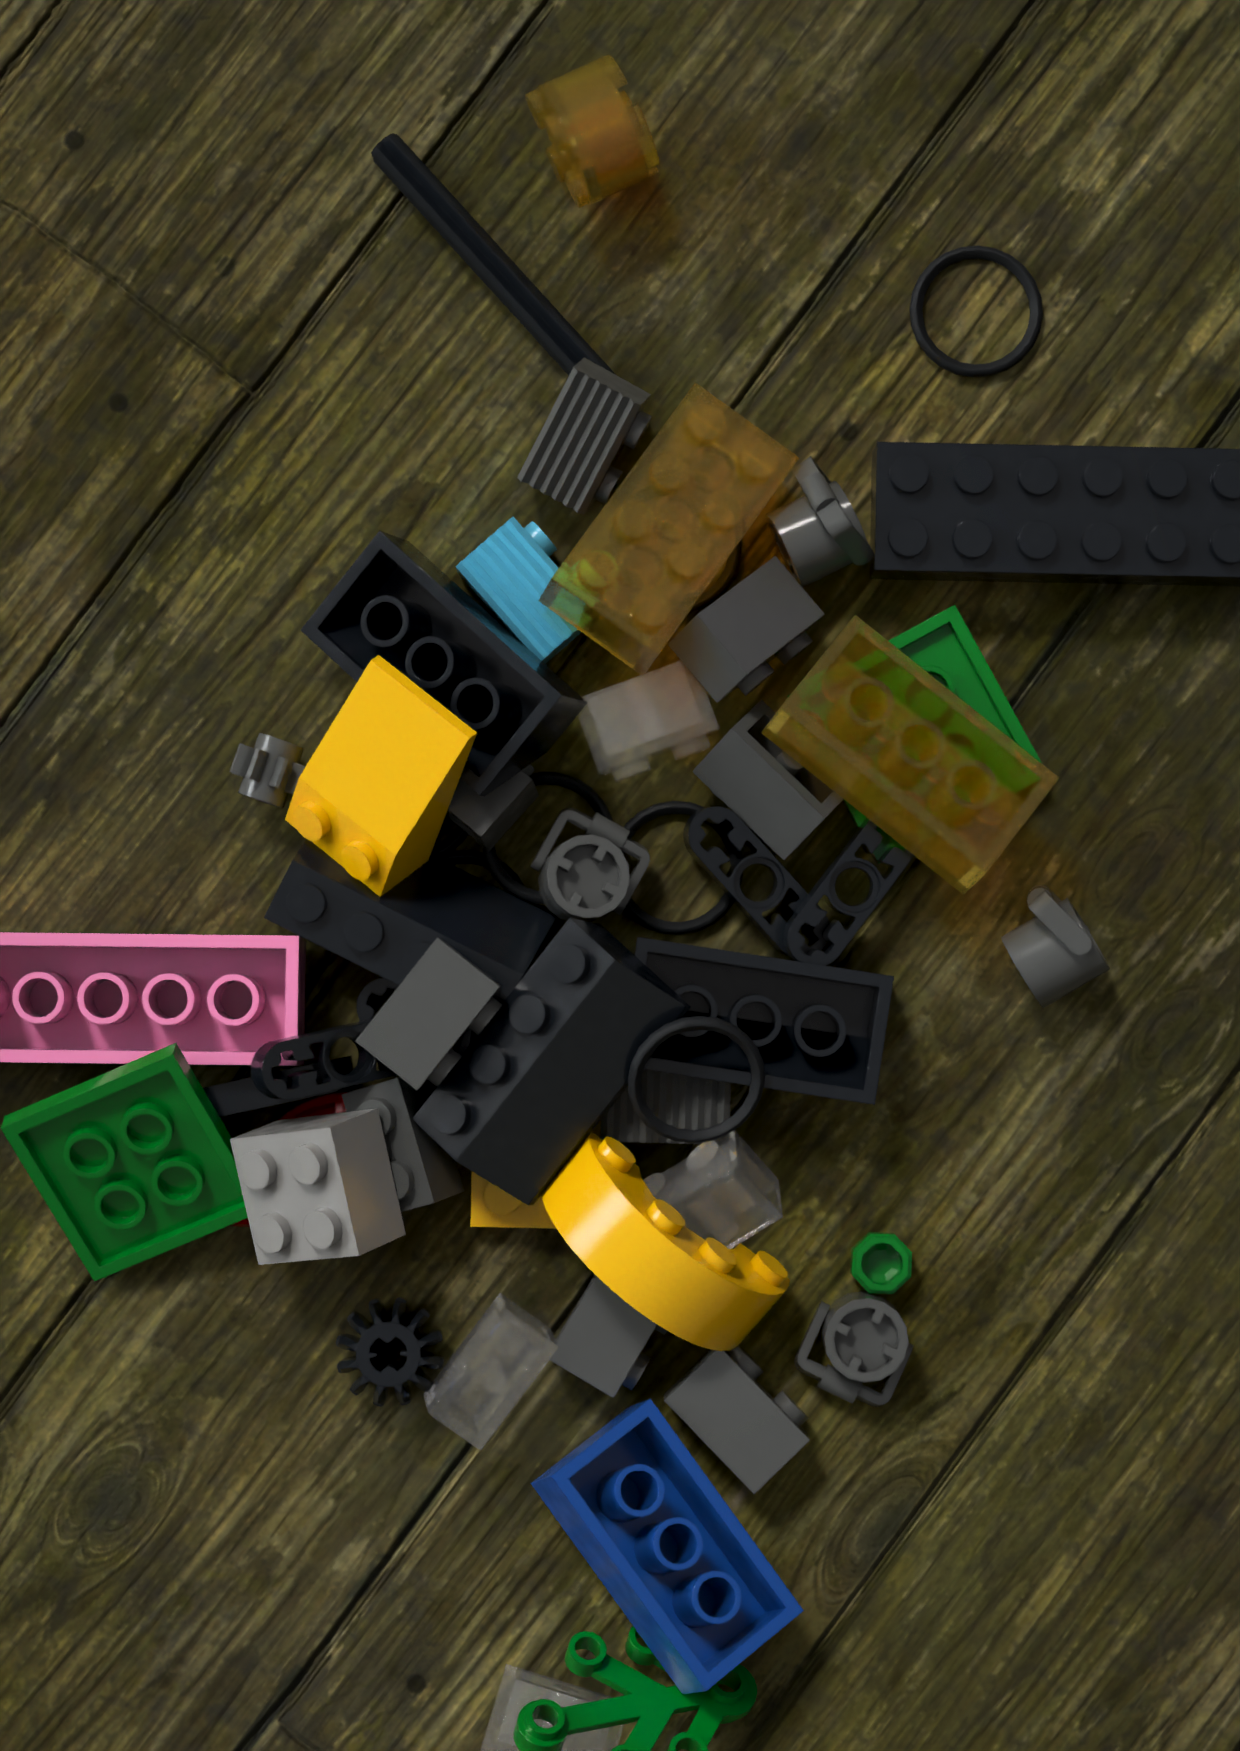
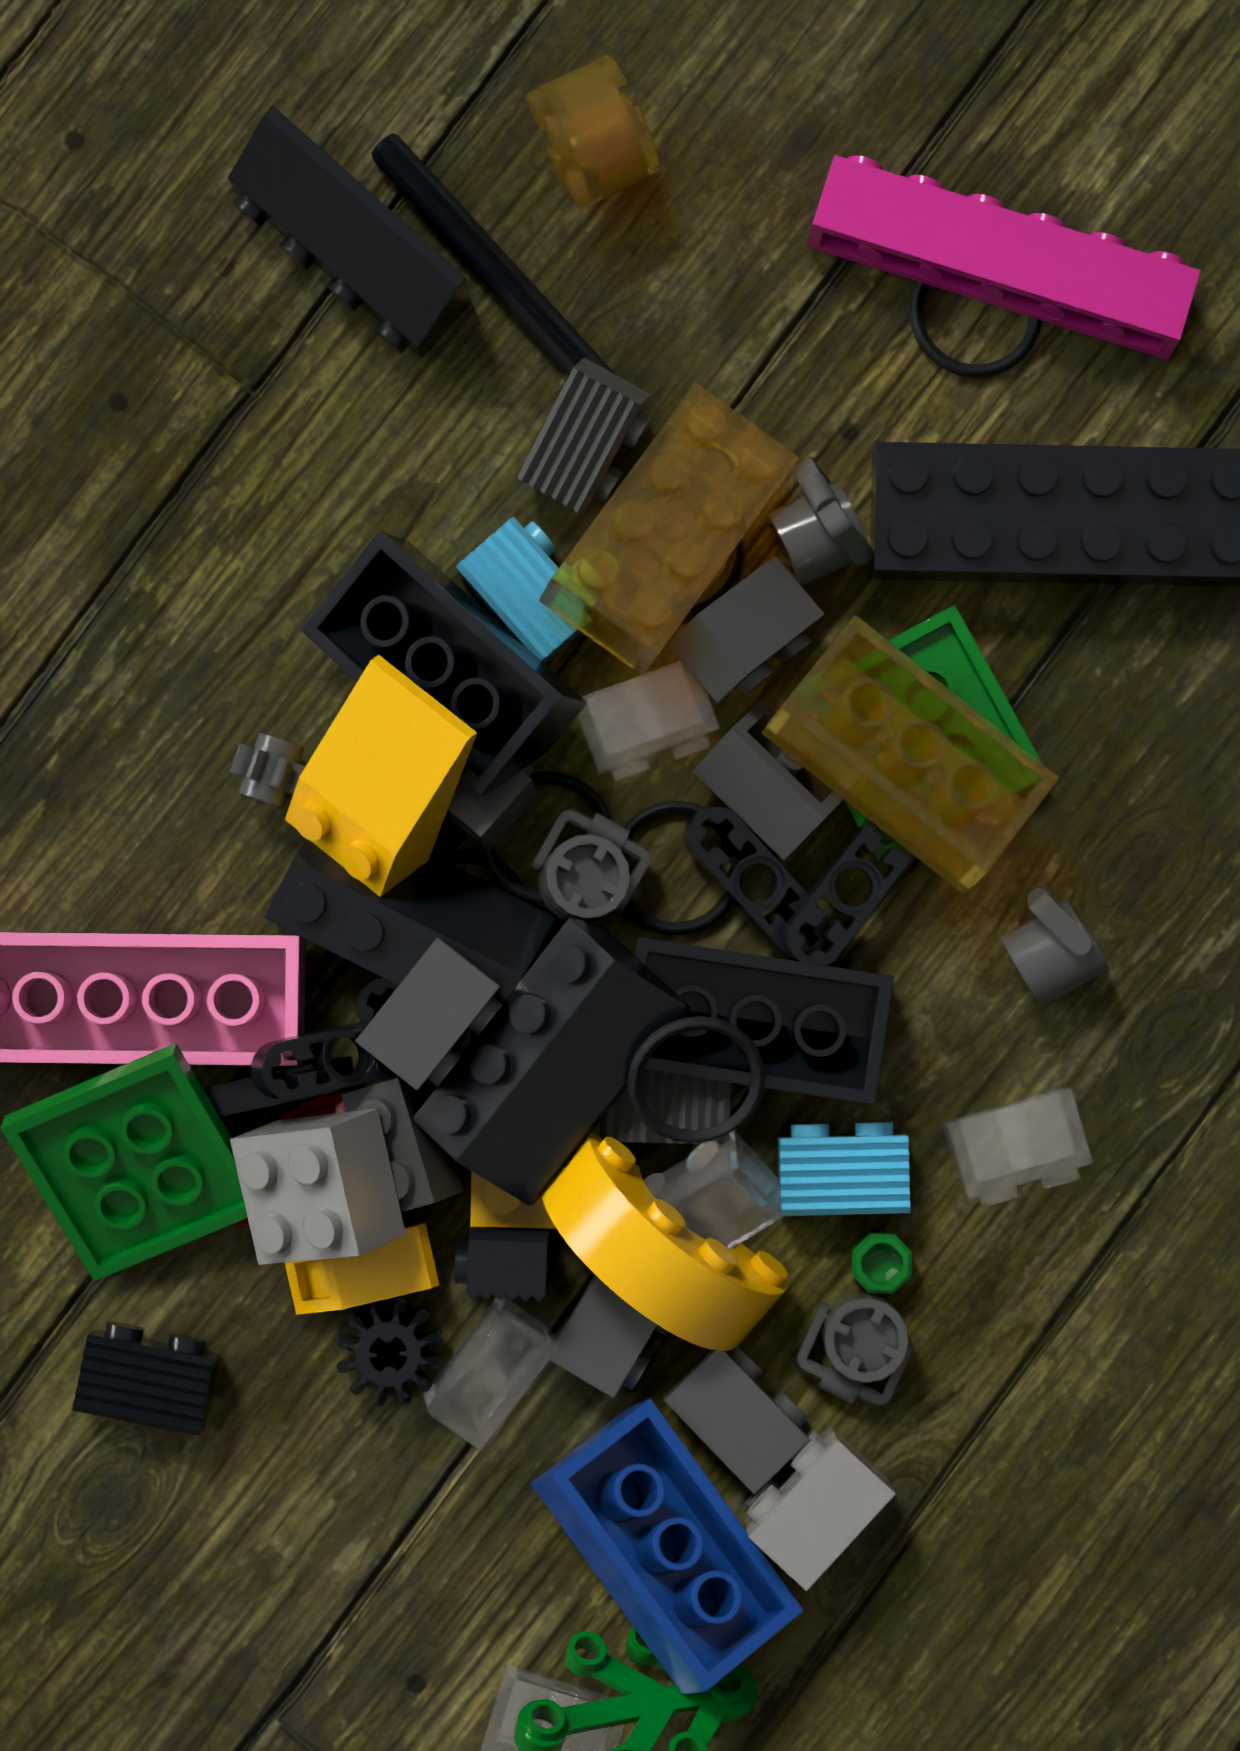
(146, 1379): none -> black brick
(348, 235): none -> black slope
(380, 1274): none -> yellow slope
(504, 1262): none -> black brick
(816, 1506): none -> light grey brick
(843, 1171): none -> medium azure brick
(1003, 256): none -> dark pink brick
(1018, 1145): none -> clear brick

